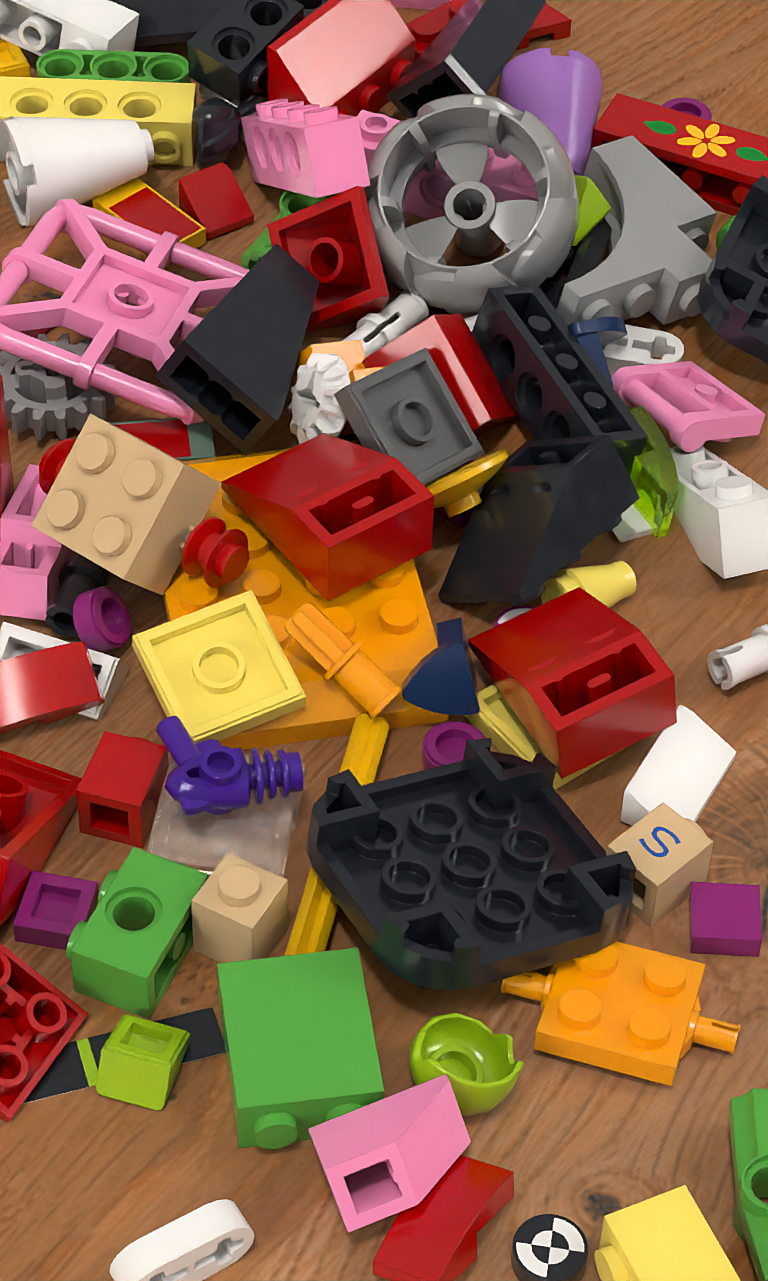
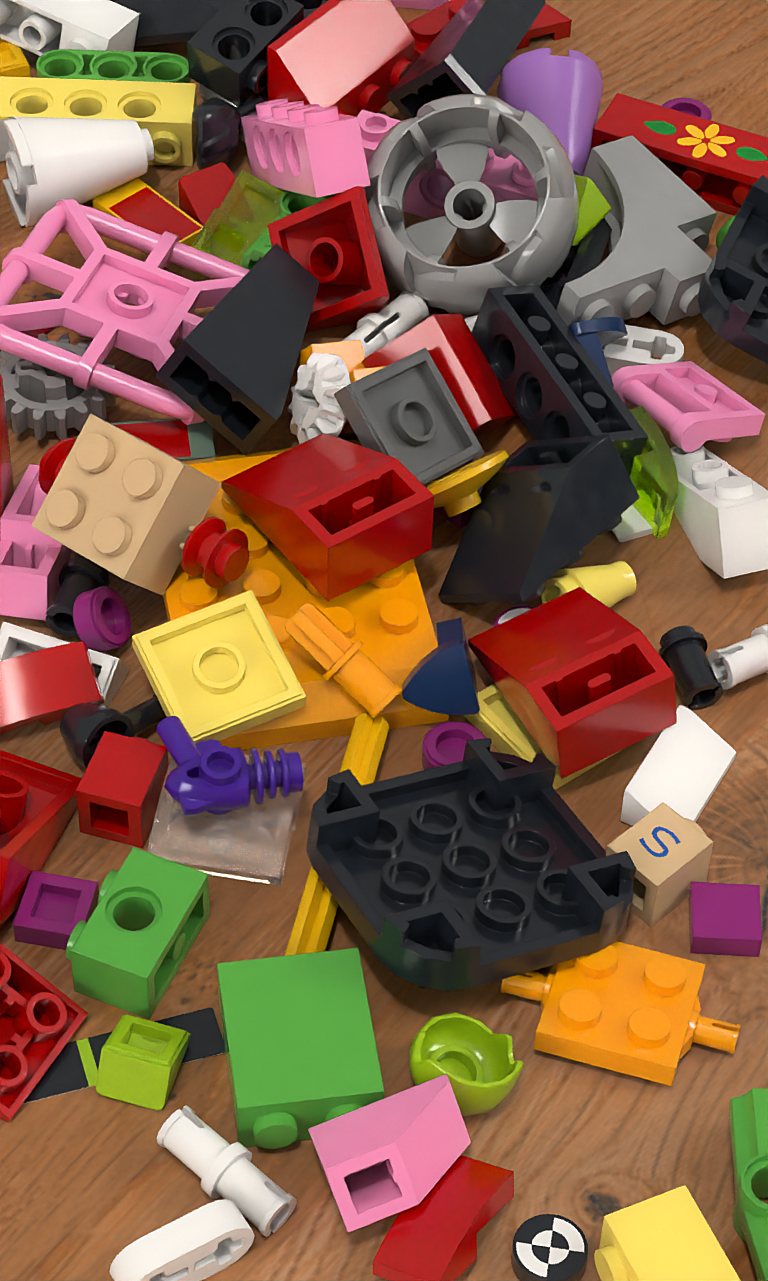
(86, 723): none -> black bar
(226, 1170): none -> white pin
(239, 219): none -> clear neon green slope
(239, 912): tan brick -> none
(685, 655): none -> black pin

